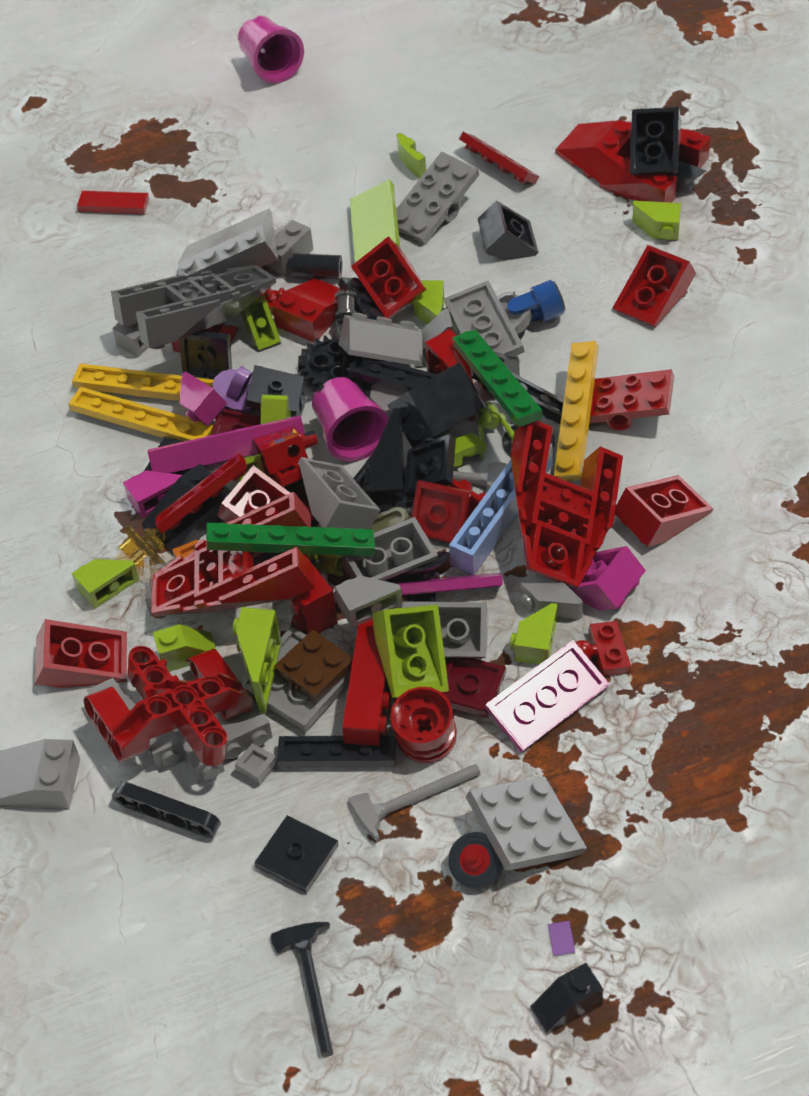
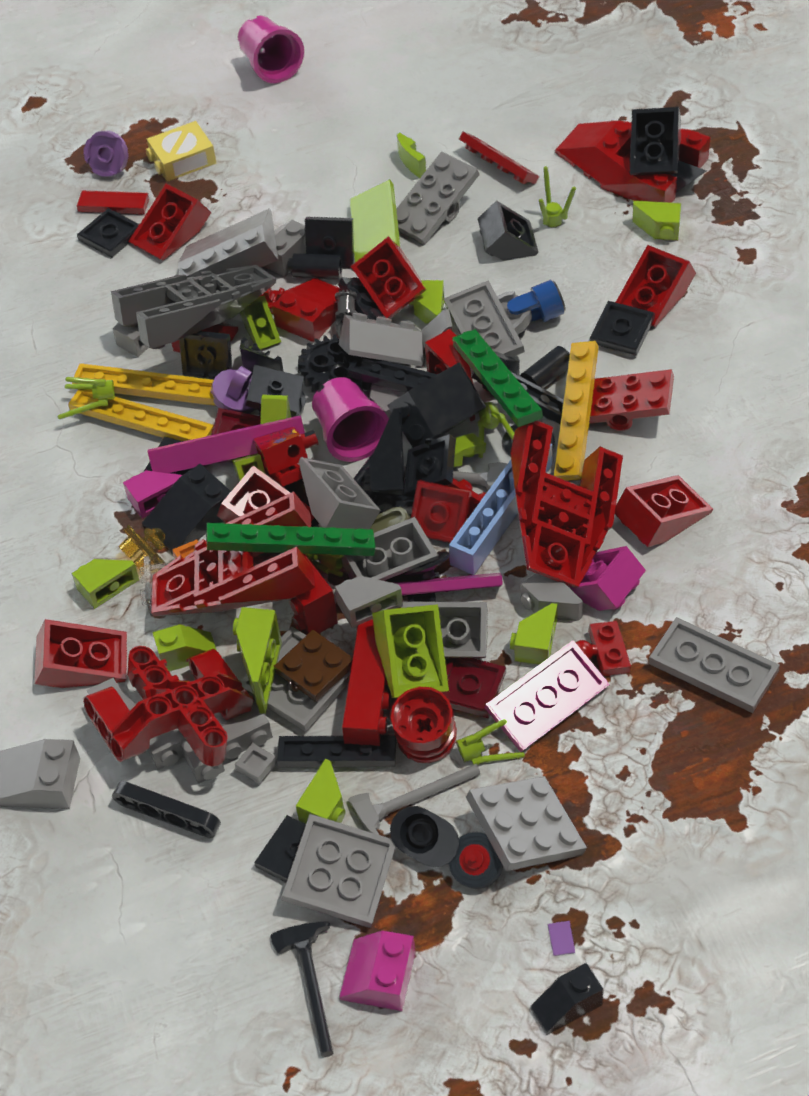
(101, 390): none -> lime plant
(106, 153): none -> medium lavender tile
(108, 232): none -> black tile
(169, 222): none -> red slope
(180, 151): none -> light yellow brick
(194, 499): red plate -> none
(199, 400): dark pink slope -> none
(254, 356): none -> black slope
(322, 796): none -> lime slope
(330, 237): none -> black plate
(339, 871): none -> light grey plate
(379, 970): none -> dark pink slope
(424, 836): none -> black piece
(472, 746): none -> lime plant
(548, 367): none -> black brick
(553, 213): none -> lime plant
(622, 327): none -> black plate
(714, 664): none -> light grey plate

